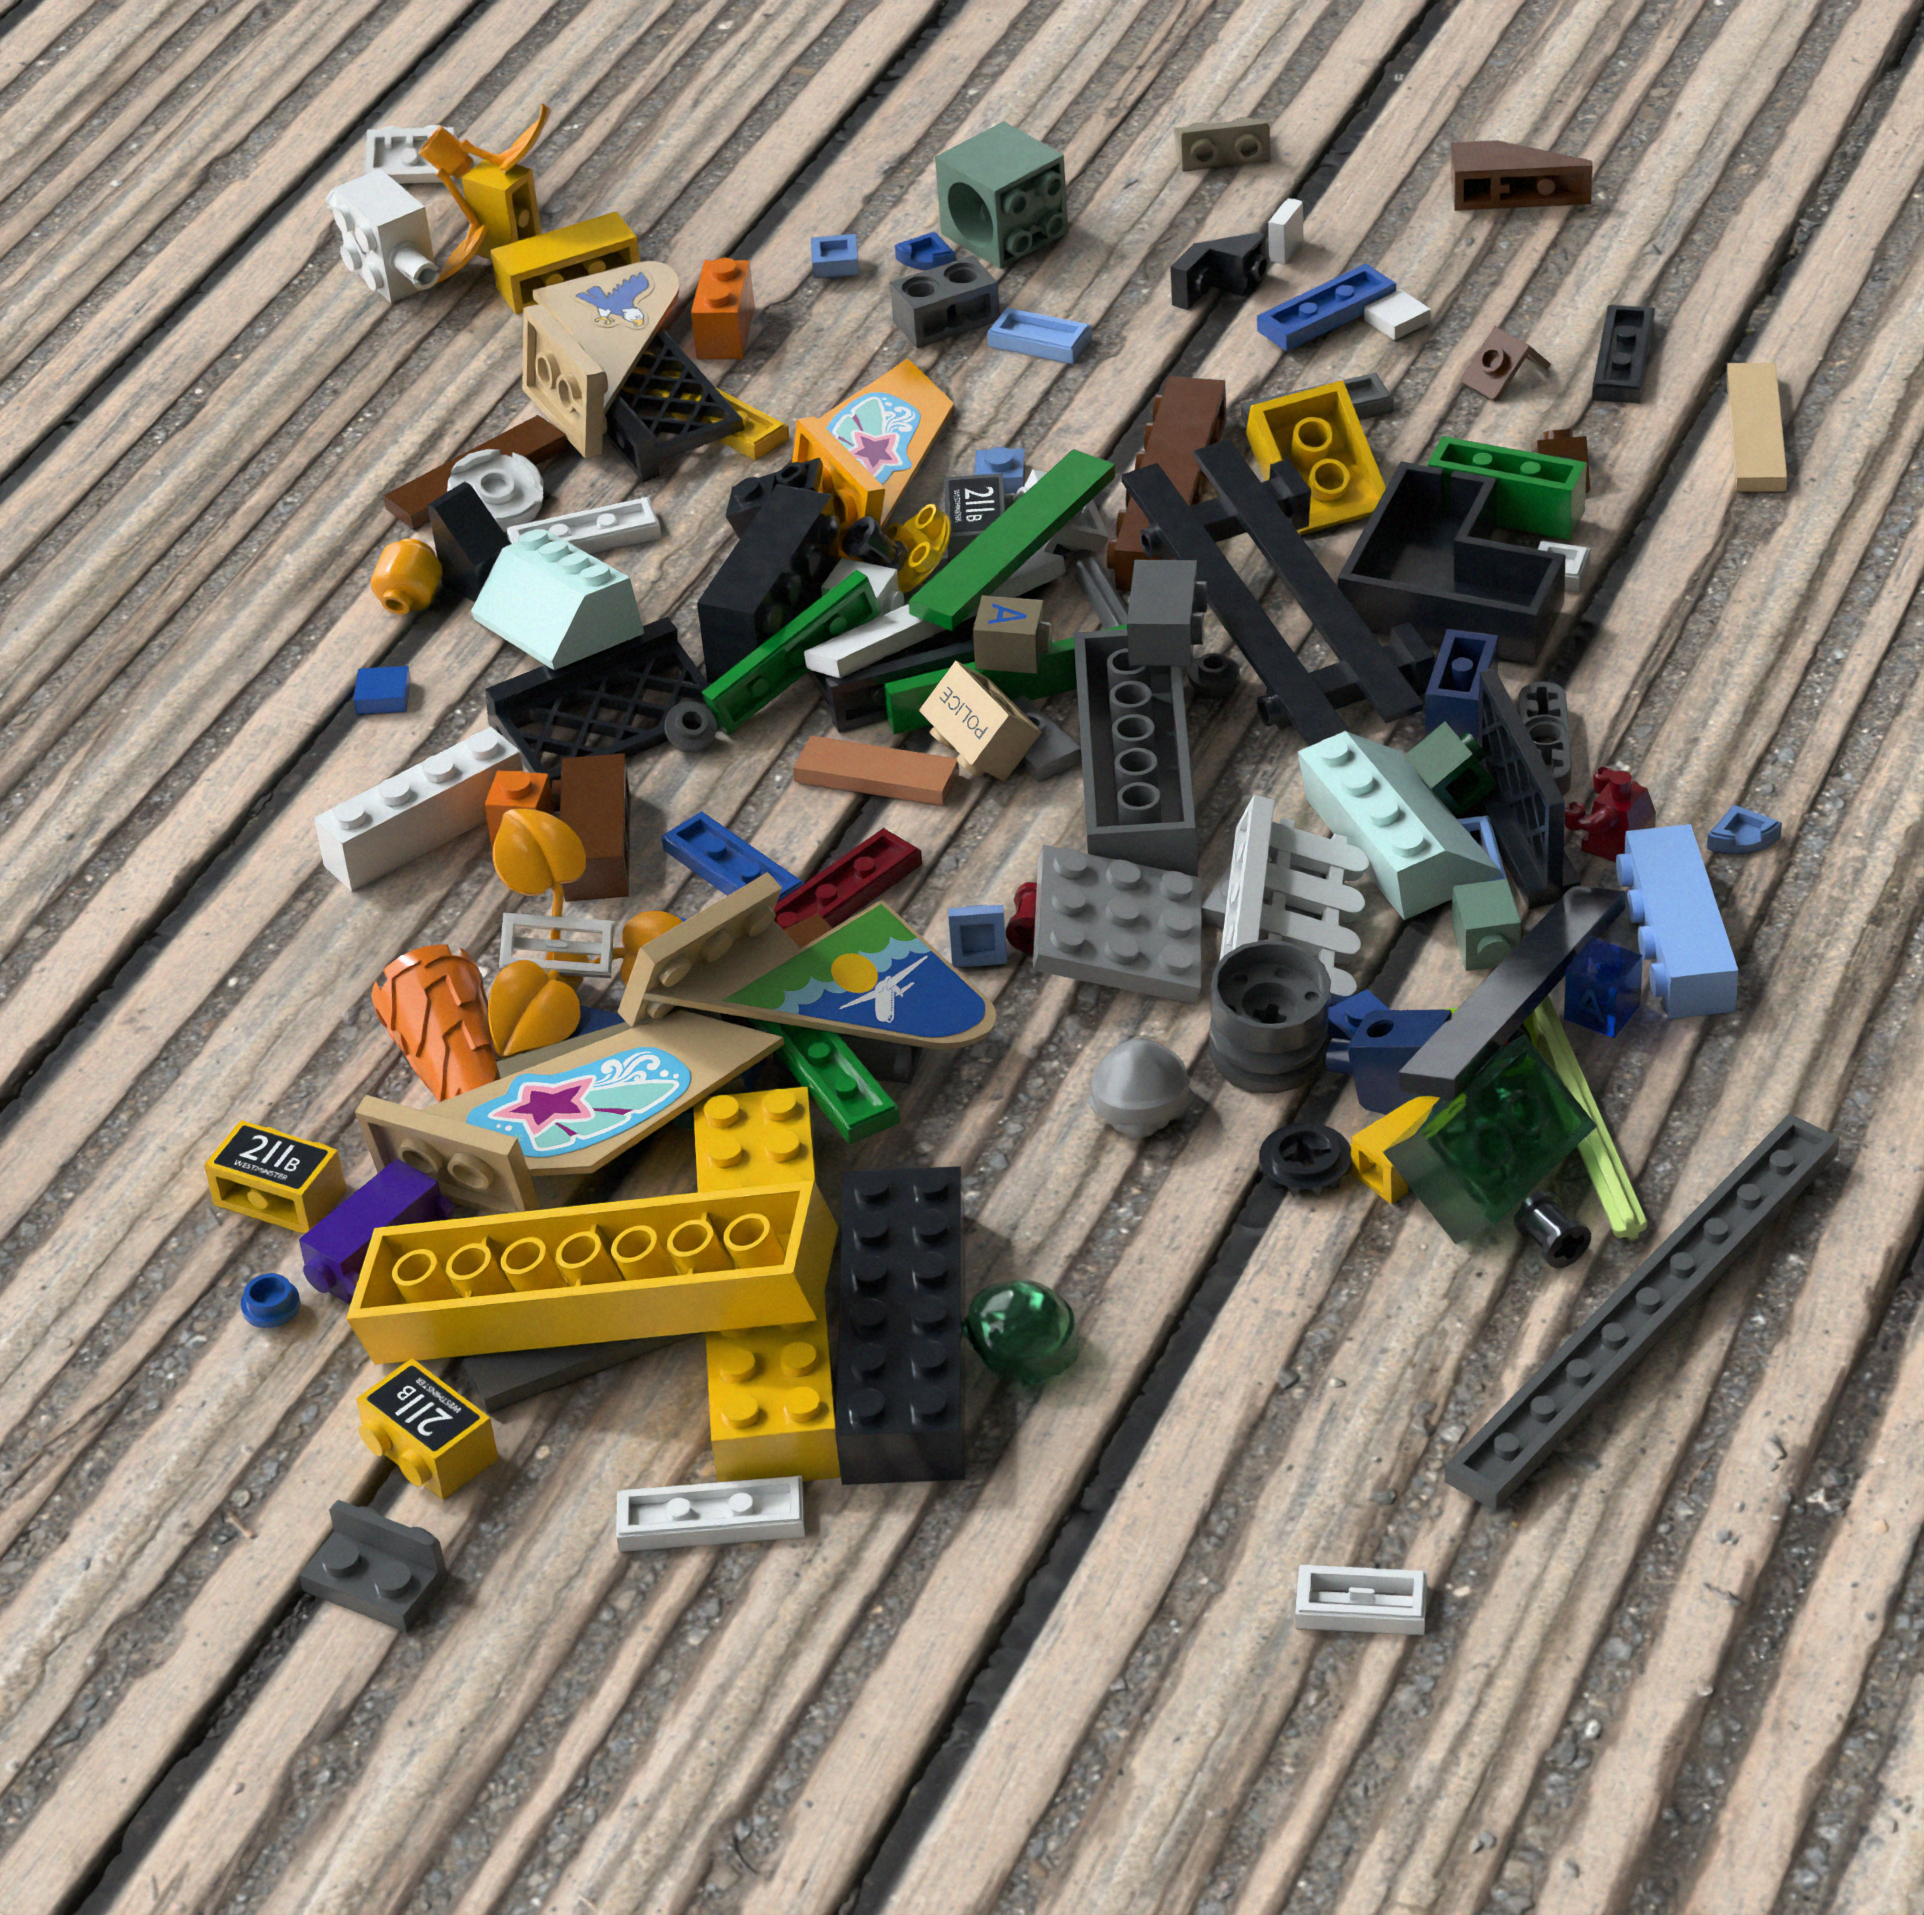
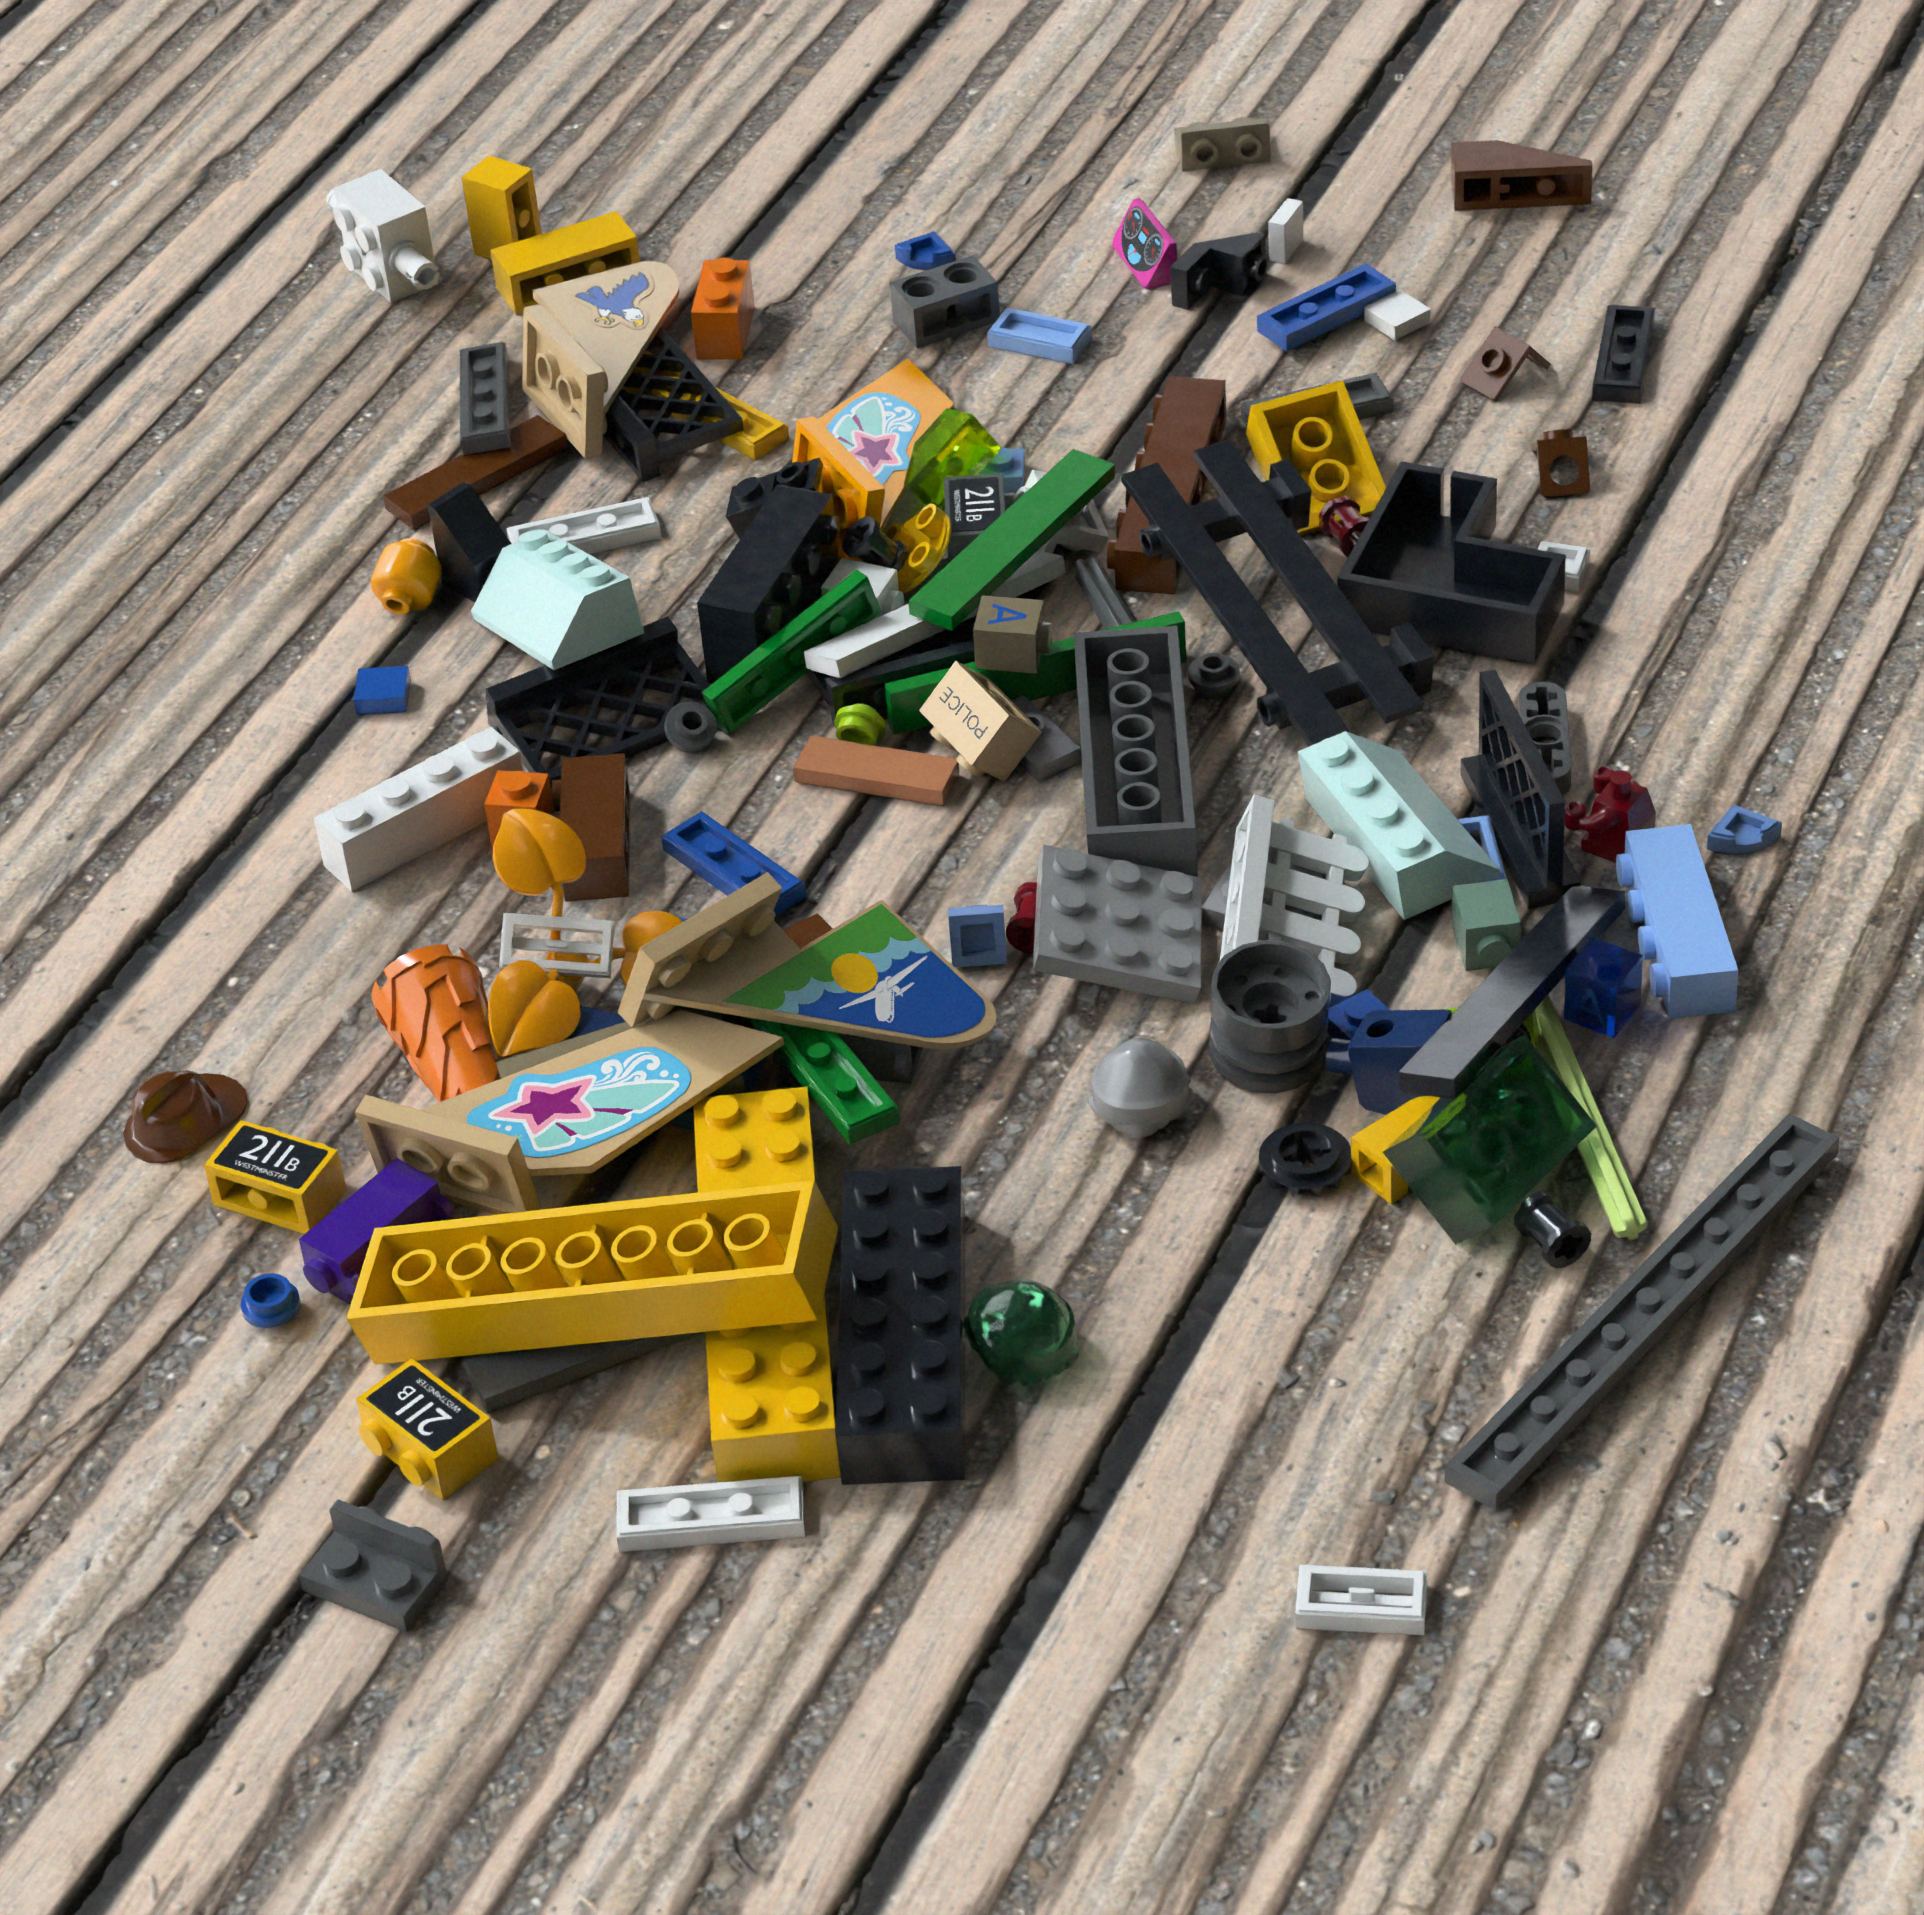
(180, 1113): none -> reddish brown piece
(398, 155): white bracket -> none
(453, 159): light orange plant -> none
(484, 398): none -> dark grey tile
(504, 483): white tile -> none
(834, 256): medium blue plate -> none
(851, 881): dark red tile -> none
(859, 724): none -> lime plate
(948, 448): none -> clear neon green slope
(1002, 194): sand green brick -> none
(1145, 246): none -> slope
(1165, 612): dark grey brick -> none
(1349, 513): none -> dark red bush
(1452, 768): dark green brick -> none
(1454, 683): dark blue brick -> none
(1533, 489): green brick -> none
(1756, 427): tan tile -> none

